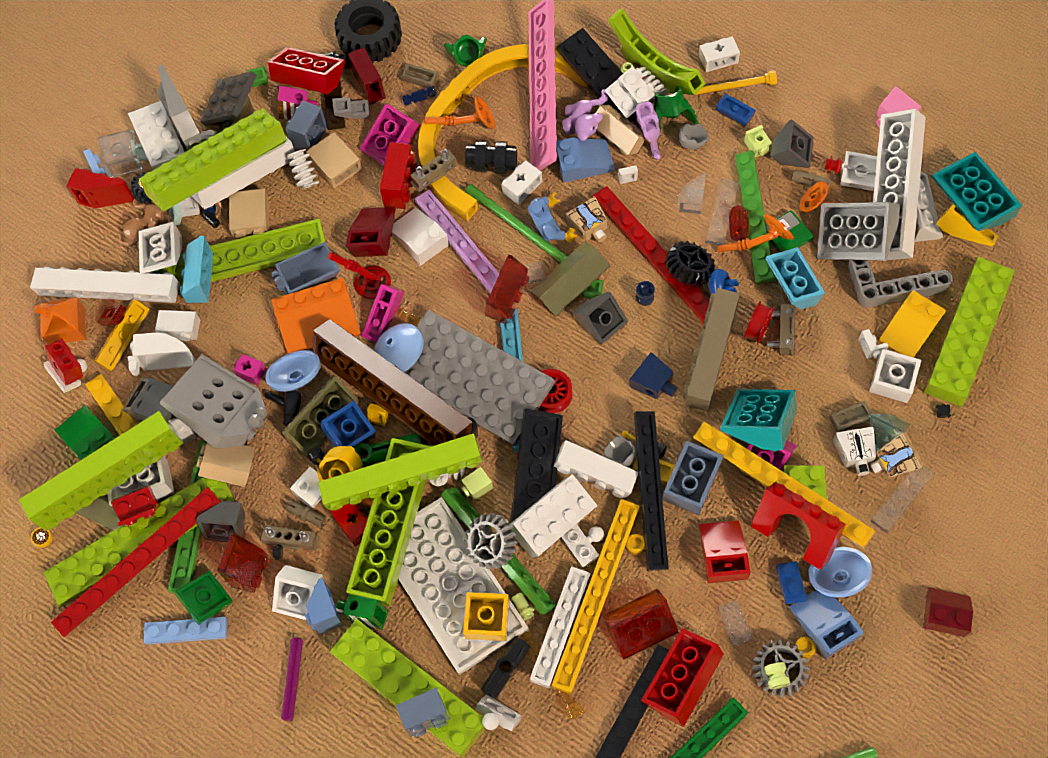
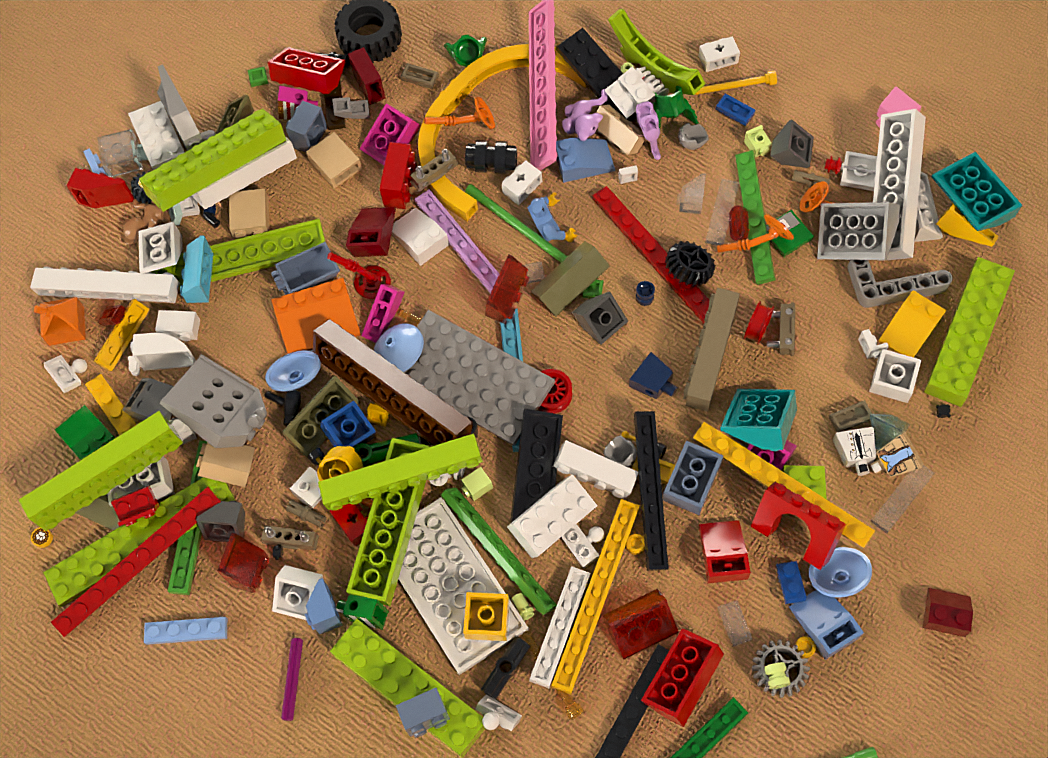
(63, 362): red brick -> none
(203, 597): green tile -> none
(228, 98): dark grey plate -> none
(249, 369): dark pink brick -> none
(301, 167): white piece -> none
(419, 95): clear blue axle -> none
(501, 545): light grey gear -> none
(588, 220): torso -> none
(720, 279): blue piece -> none
(796, 278): medium azure slope -> none

